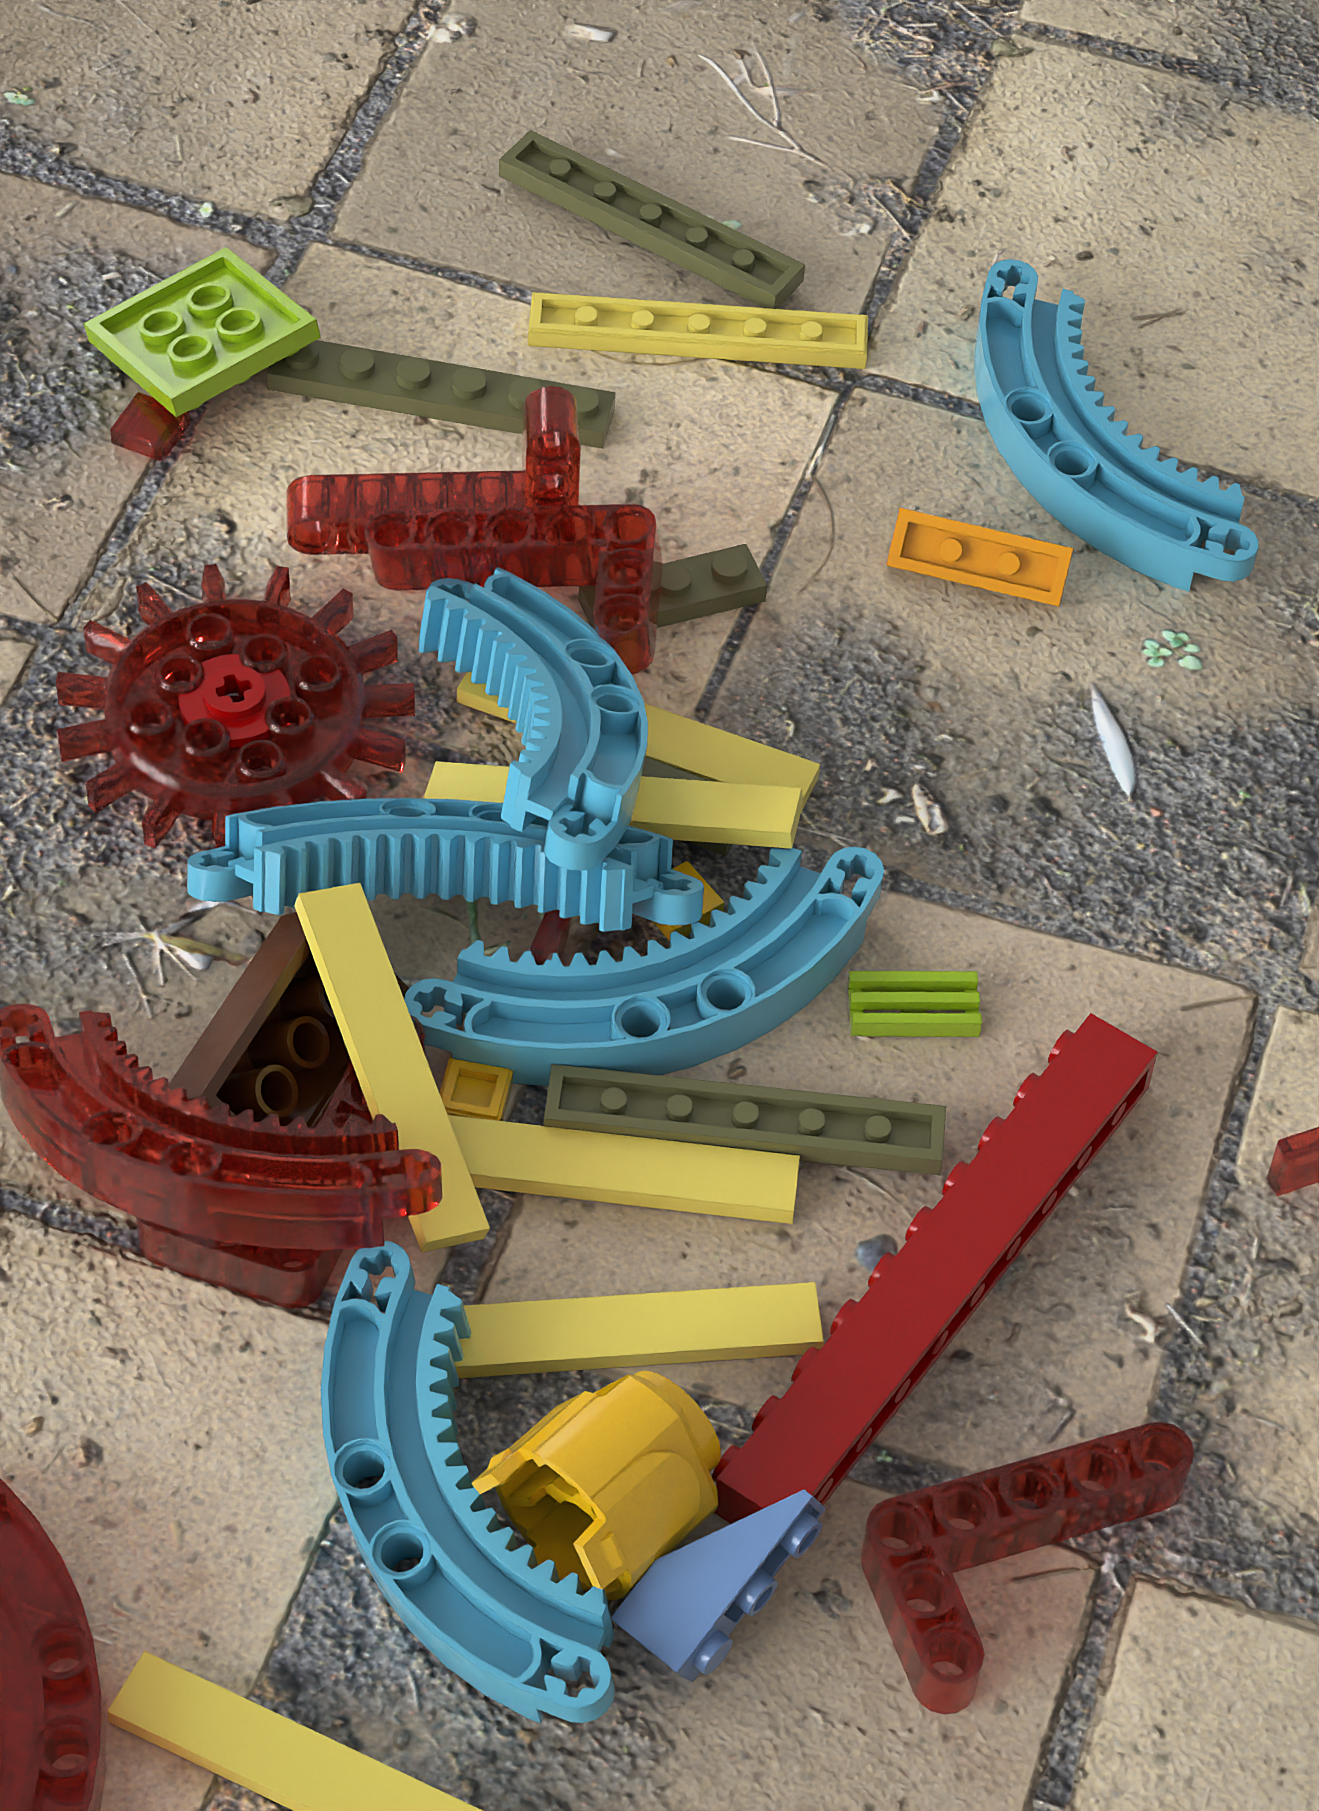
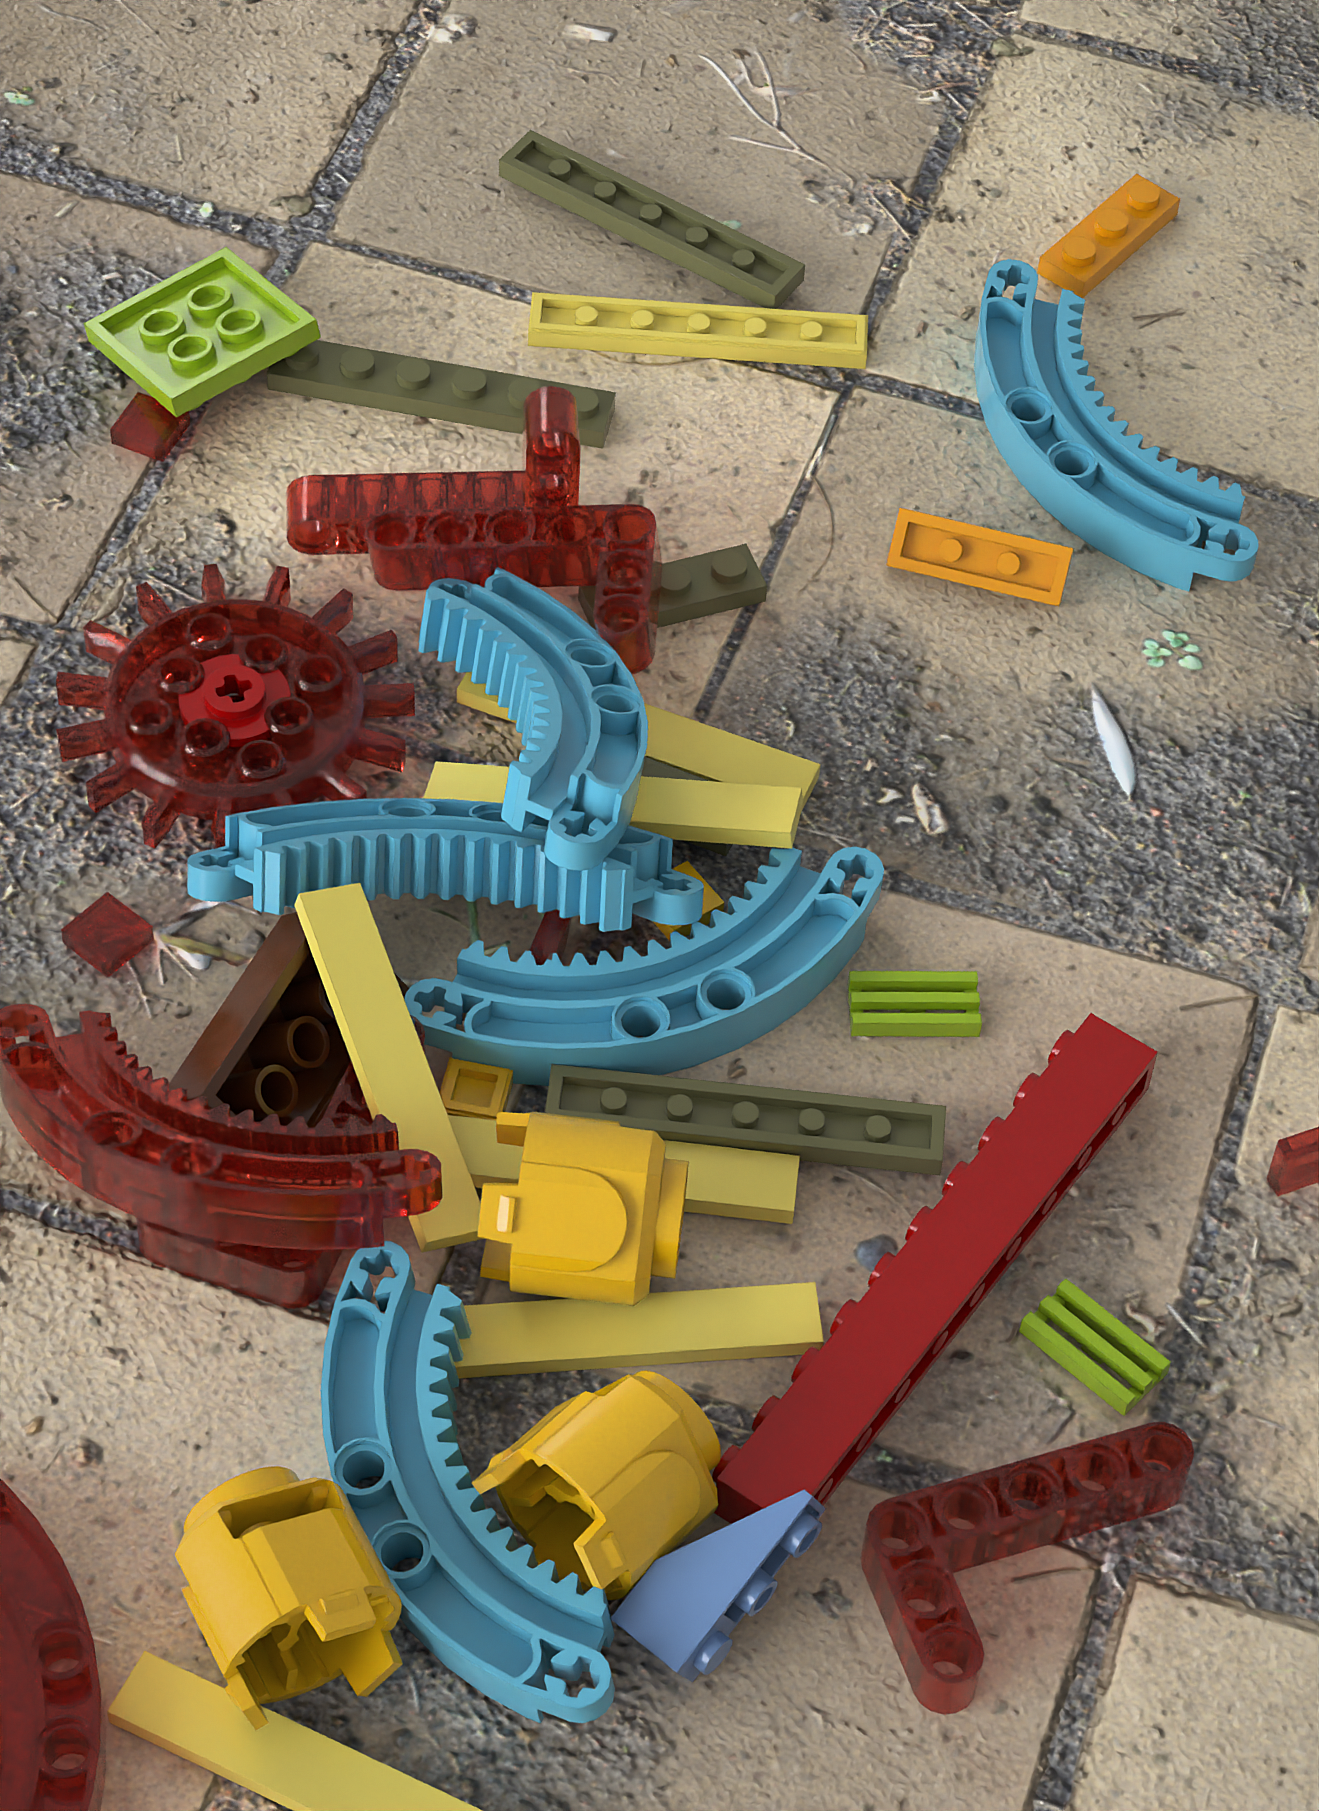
(107, 934): none -> clear red tile
(287, 1589): none -> yellow piece
(589, 1210): none -> yellow piece
(1102, 1339): none -> lime tile
(1108, 236): none -> light orange plate

